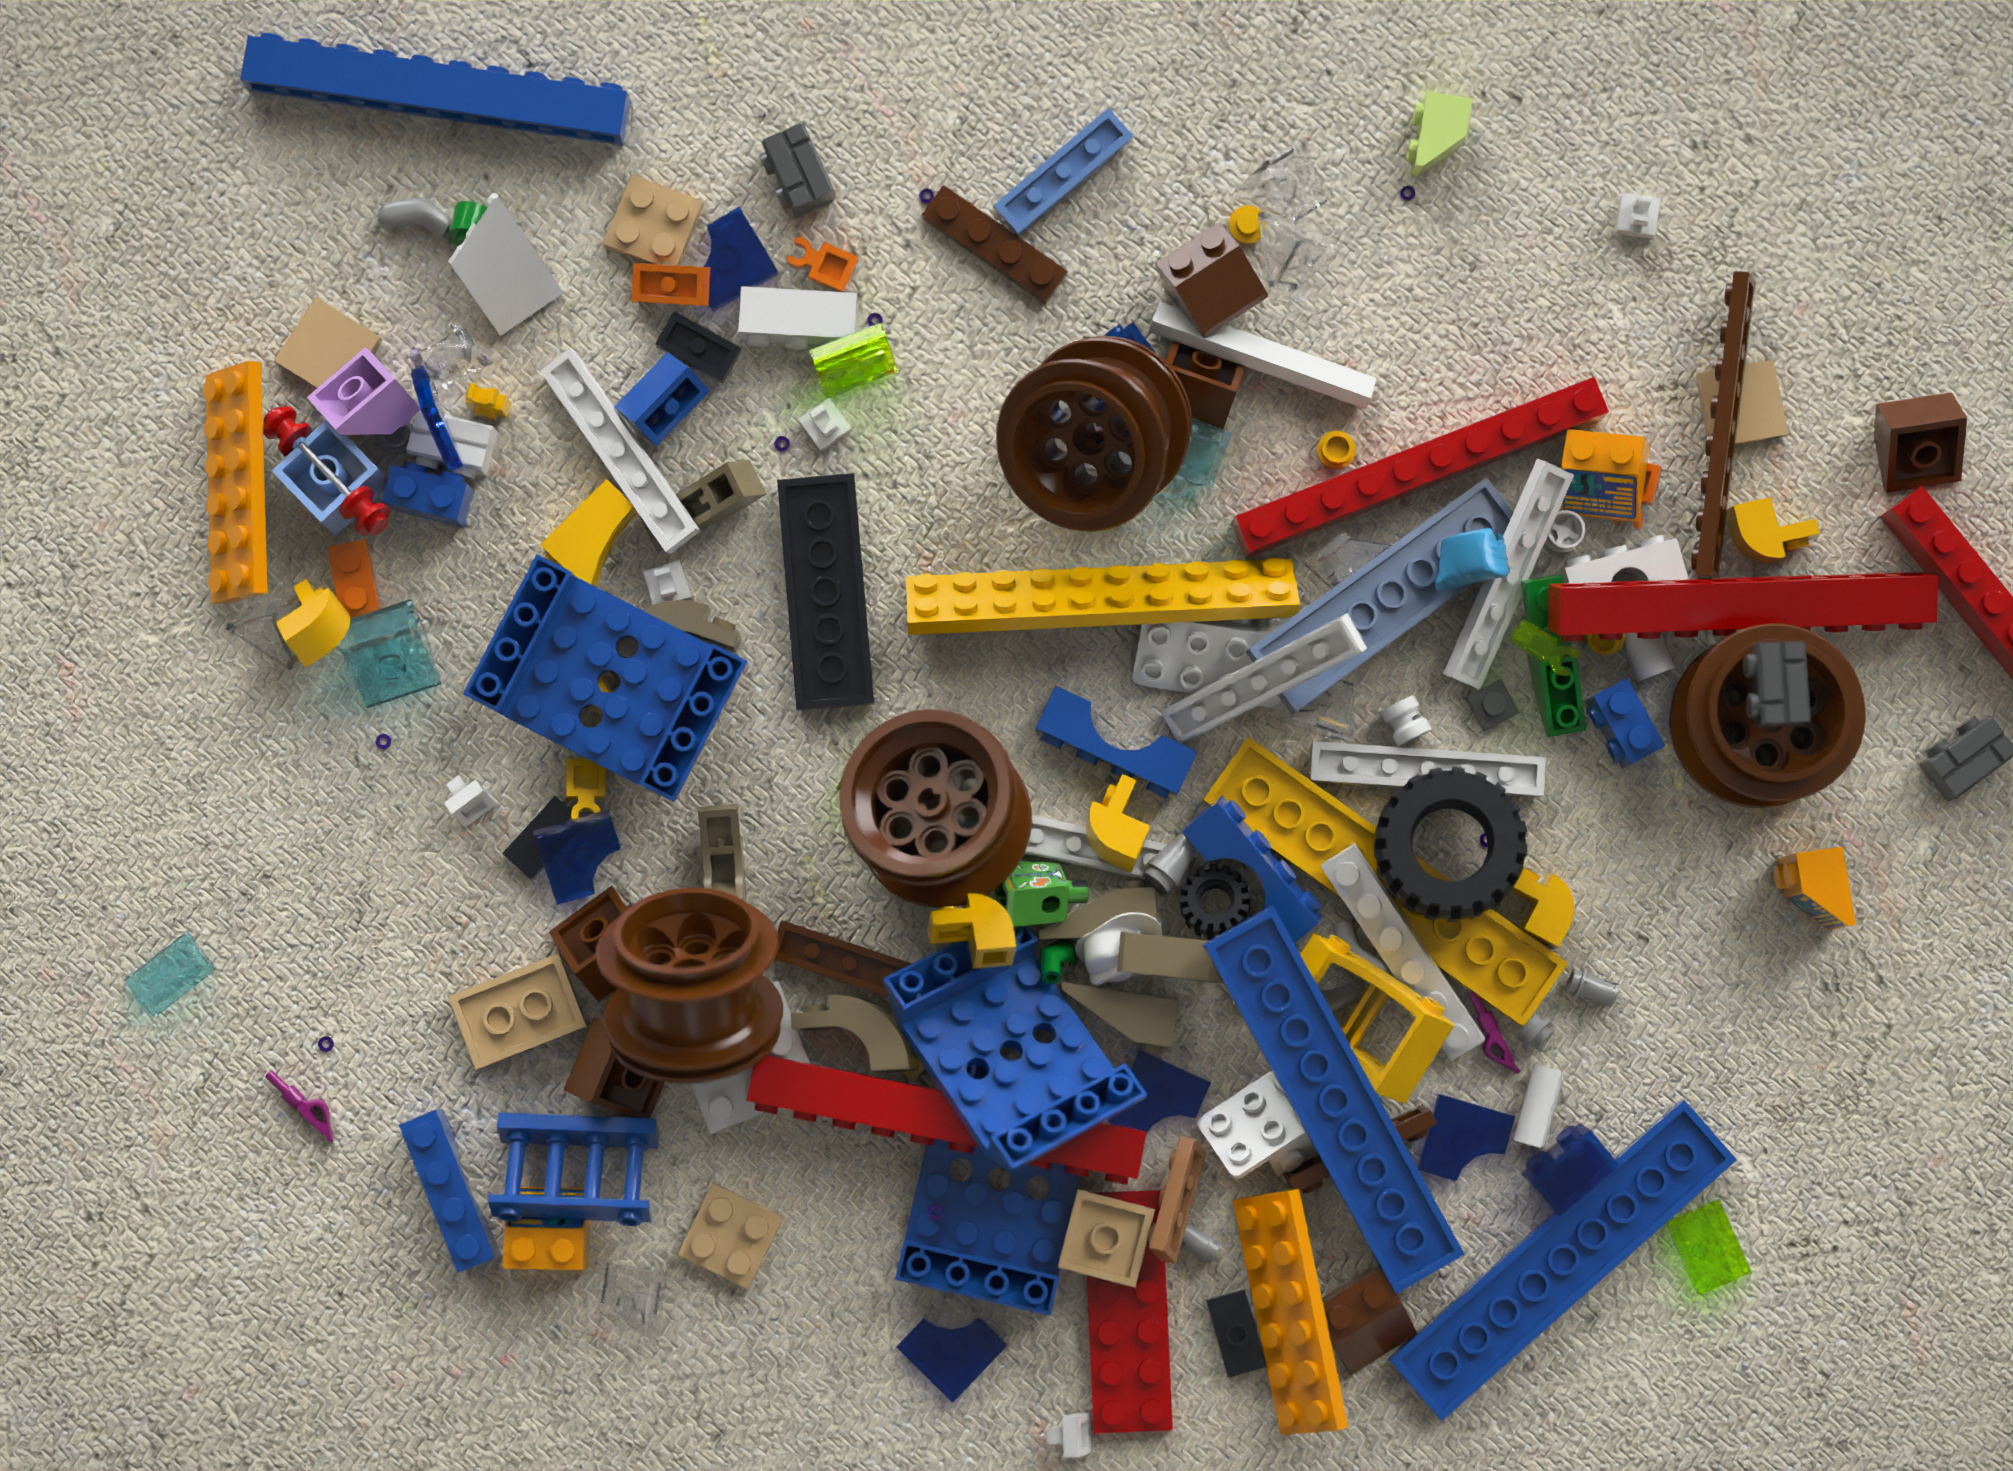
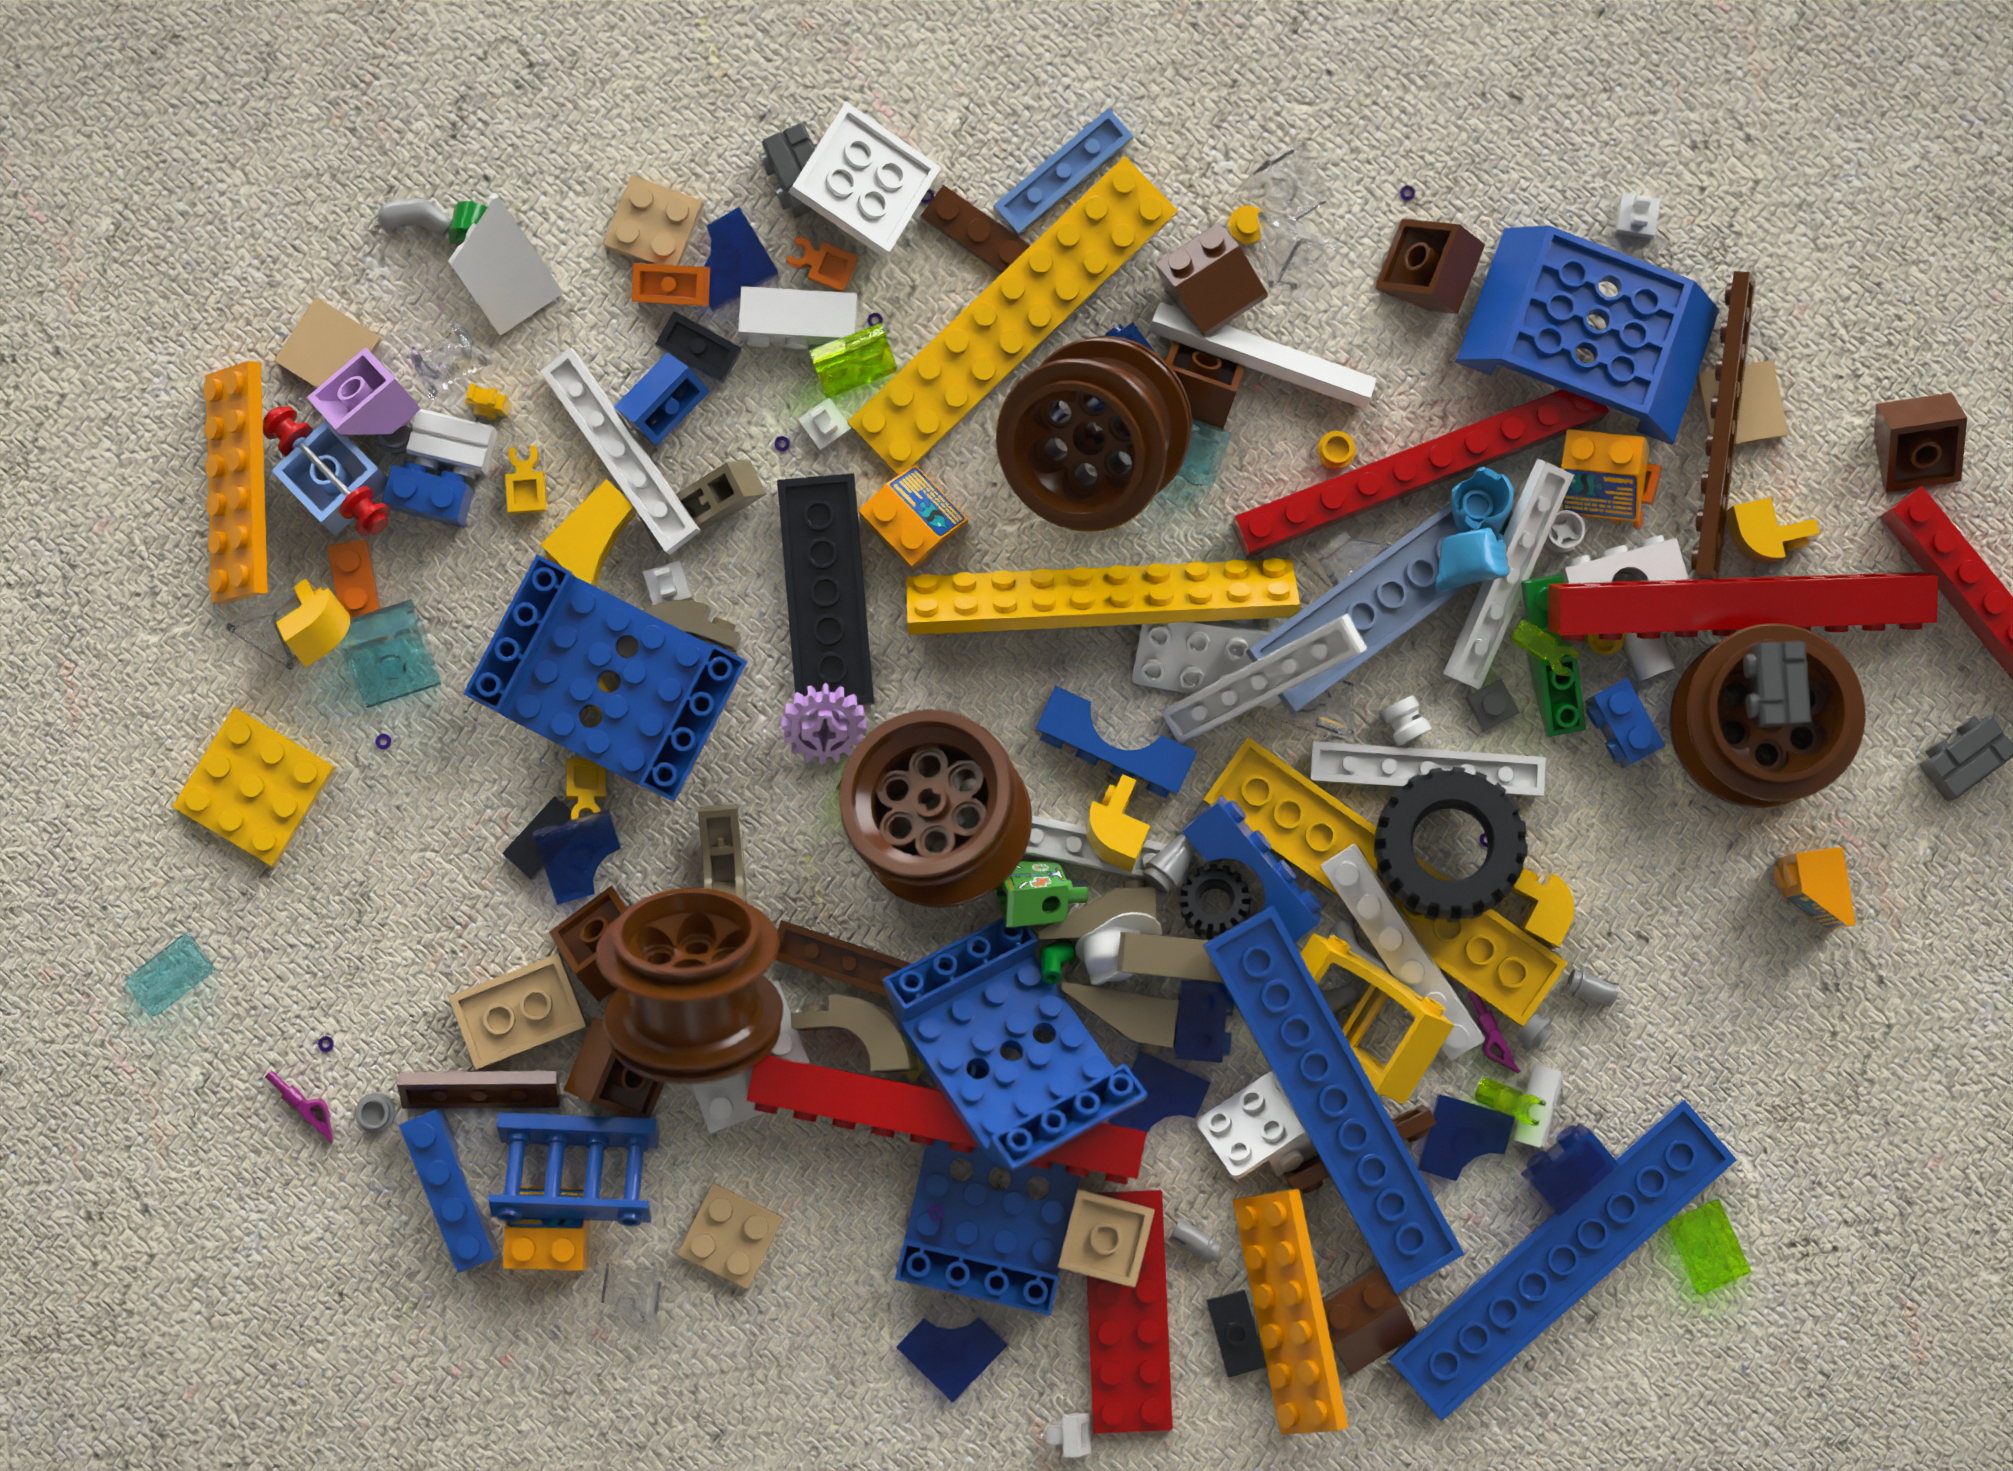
(254, 787): none -> yellow plate
(375, 1112): none -> light grey plate
(435, 418): clear blue tile -> none
(436, 89): blue brick -> none
(468, 801): white tile -> none
(479, 1089): none -> reddish brown plate
(525, 488): none -> yellow plate
(805, 717): none -> lavender gear
(864, 180): none -> white plate
(912, 517): none -> light orange slope
(982, 924): yellow brick -> none
(1013, 316): none -> yellow plate
(1176, 1200): medium nougat plate -> none
(1201, 1022): none -> clear blue brick
(1430, 265): none -> reddish brown slope
(1441, 129): yellowish green slope -> none
(1482, 501): none -> dark azure hair
(1507, 1100): none -> clear neon green bar
(1537, 315): none -> blue slope

